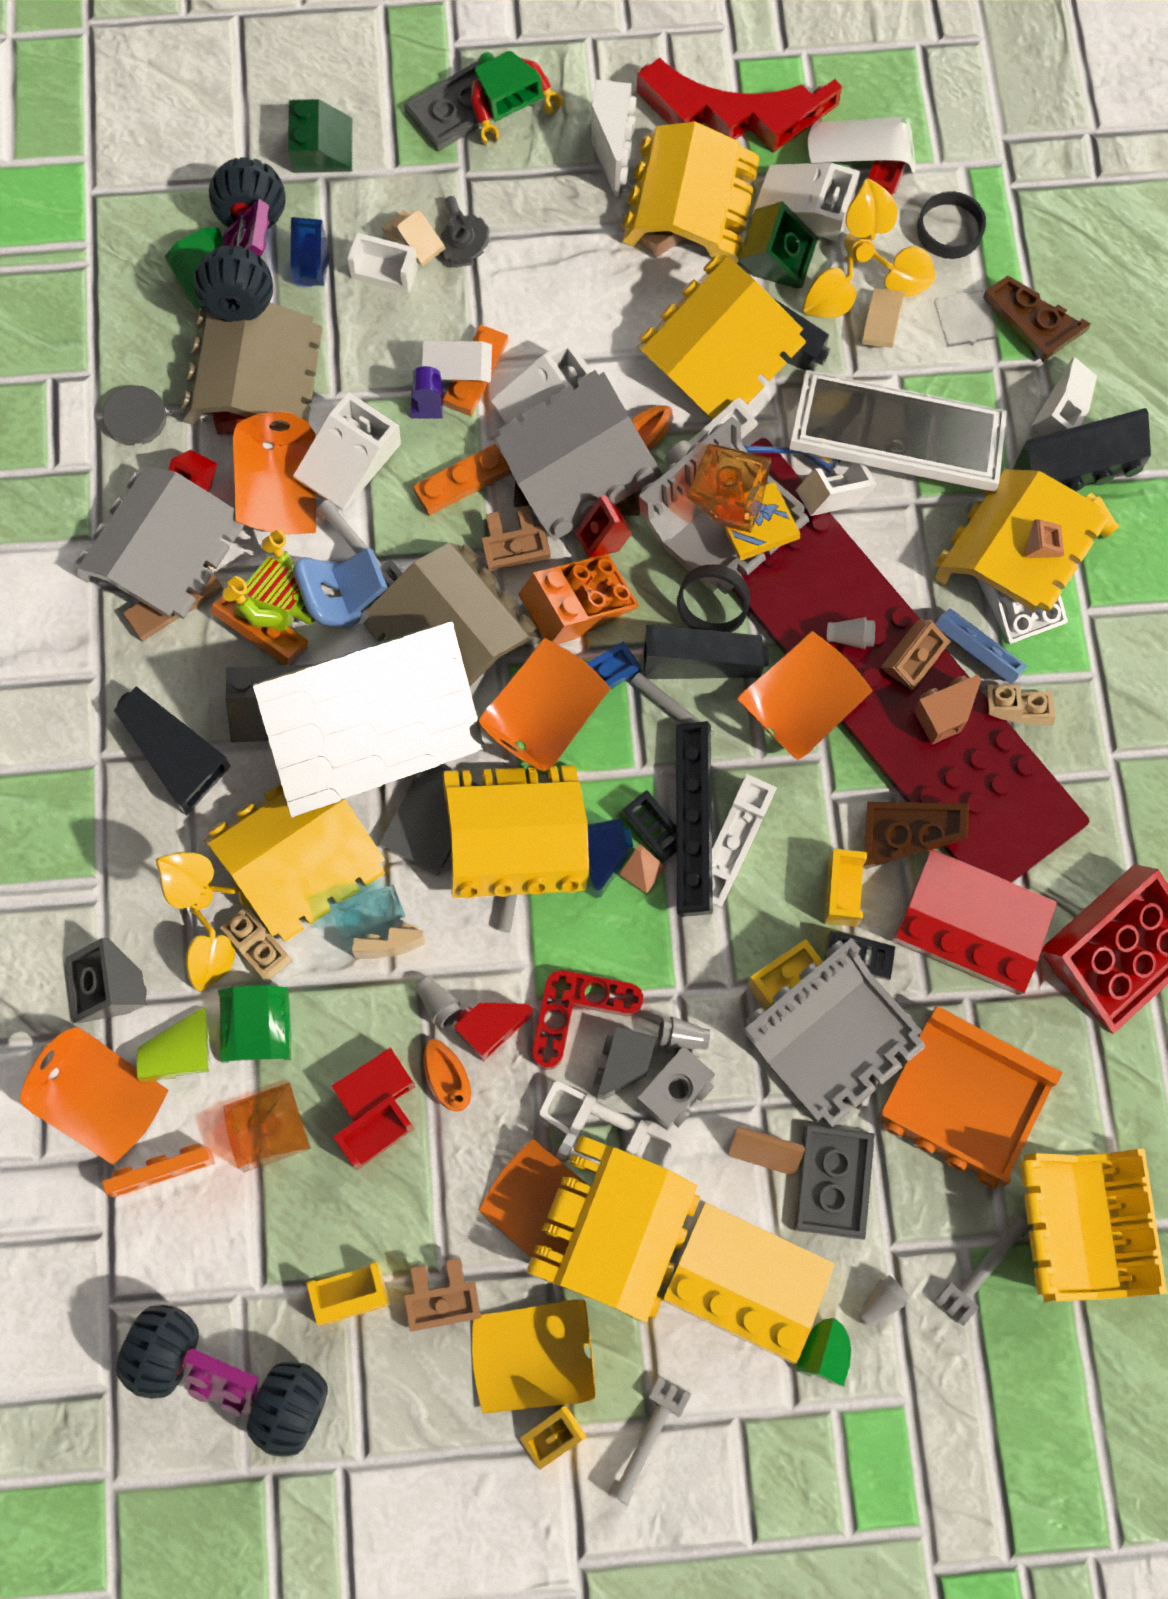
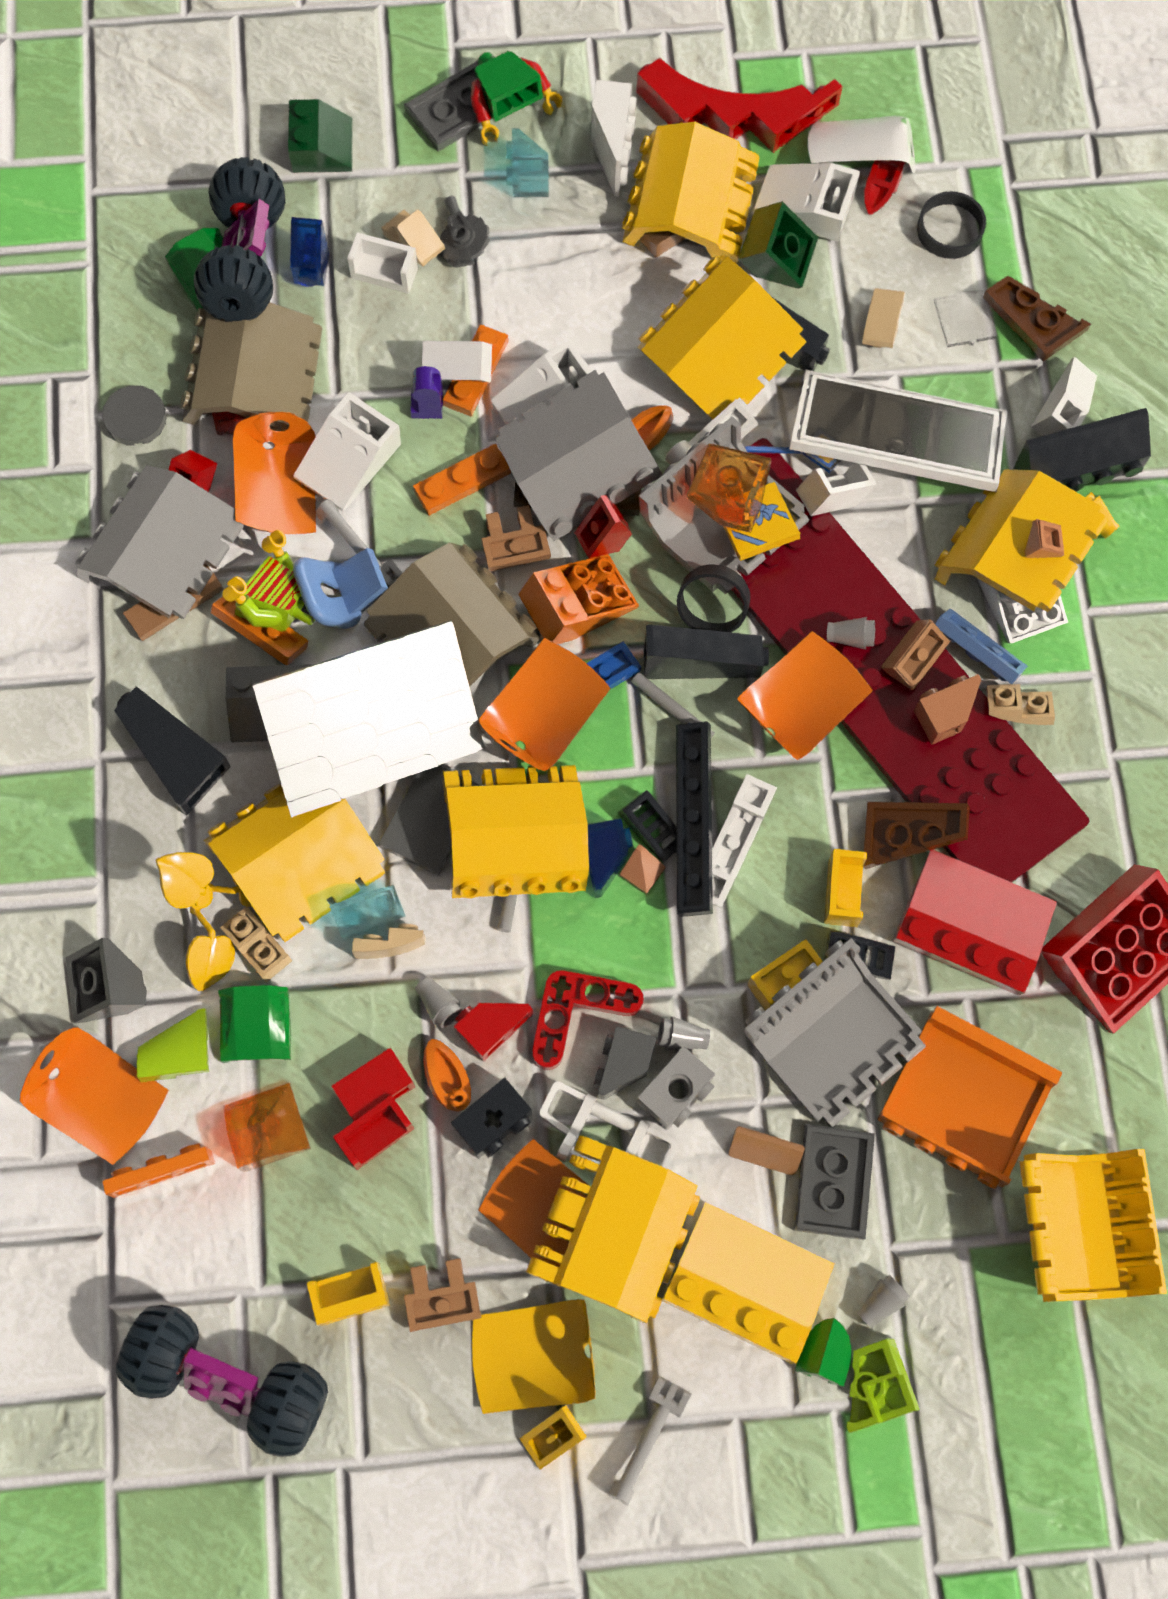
(499, 1100): none -> black brick
(529, 166): none -> clear light blue slope
(868, 214): yellow plant -> none
(879, 1386): none -> lime slope
(962, 1297): light grey hinge -> none

